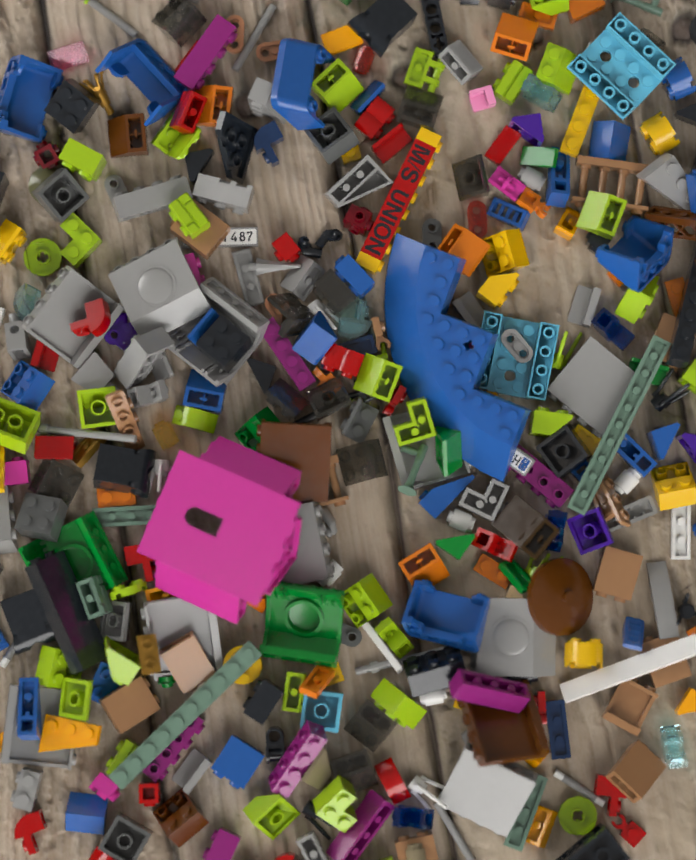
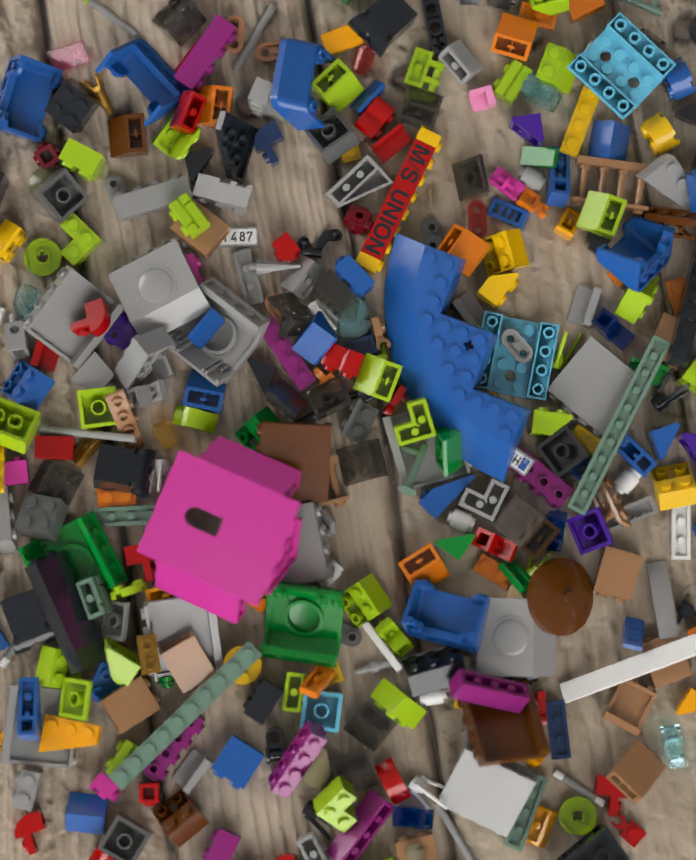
(224, 343): black brick -> none
(271, 814): lime slope -> none
(502, 145): red slope -> none
(583, 654): yellow brick -> none

